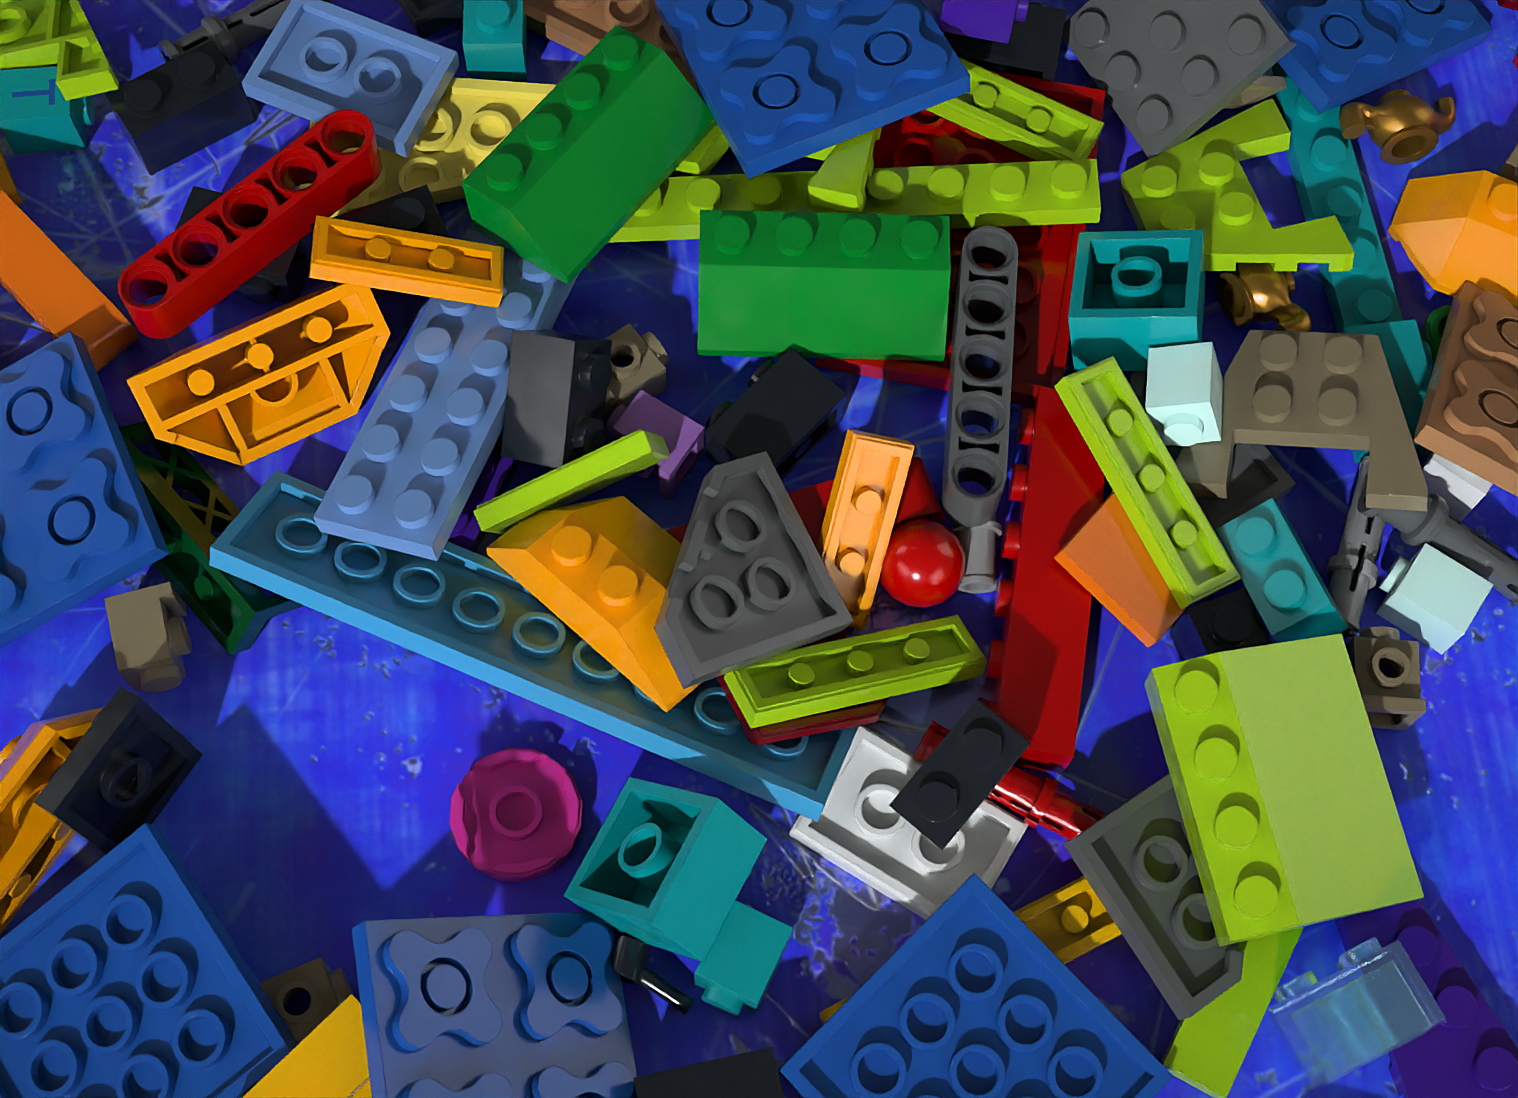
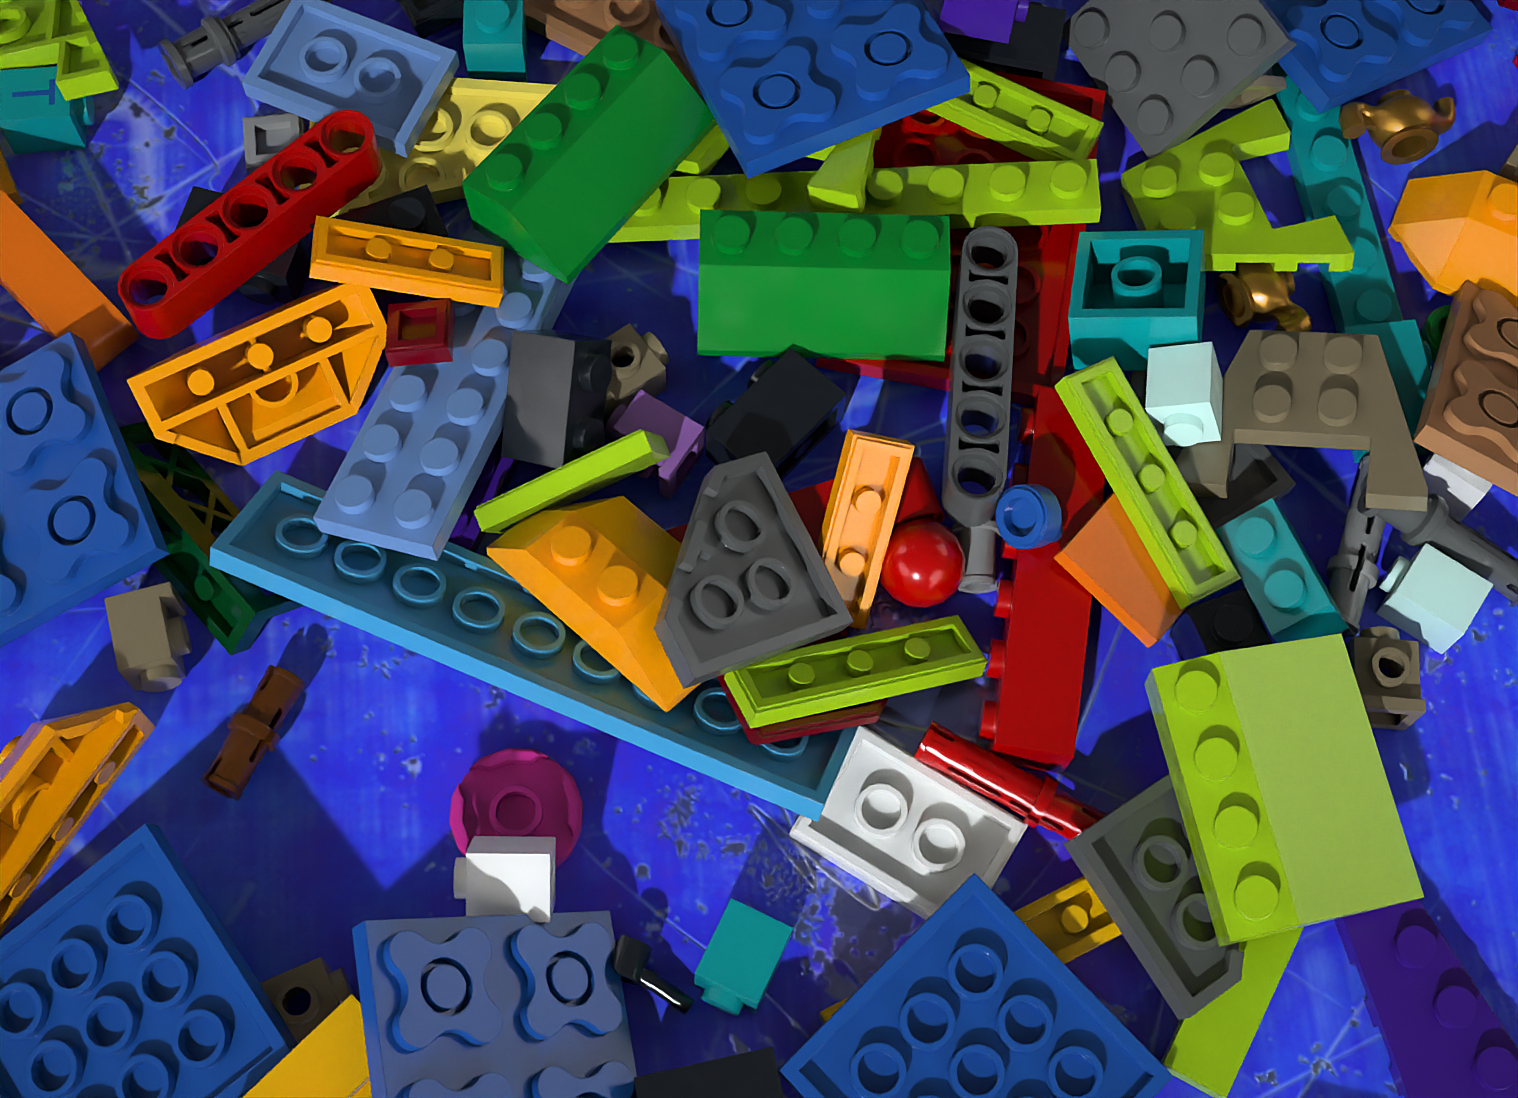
(118, 773): black plate -> none
(180, 107): black brick -> none
(253, 732): none -> reddish brown pin
(268, 136): none -> light grey tile
(420, 332): none -> dark red tile
(508, 876): none -> white brick
(666, 867): teal brick -> none
(961, 772): black brick -> none
(1029, 516): none -> blue tile
(1353, 1014): clear light blue brick -> none

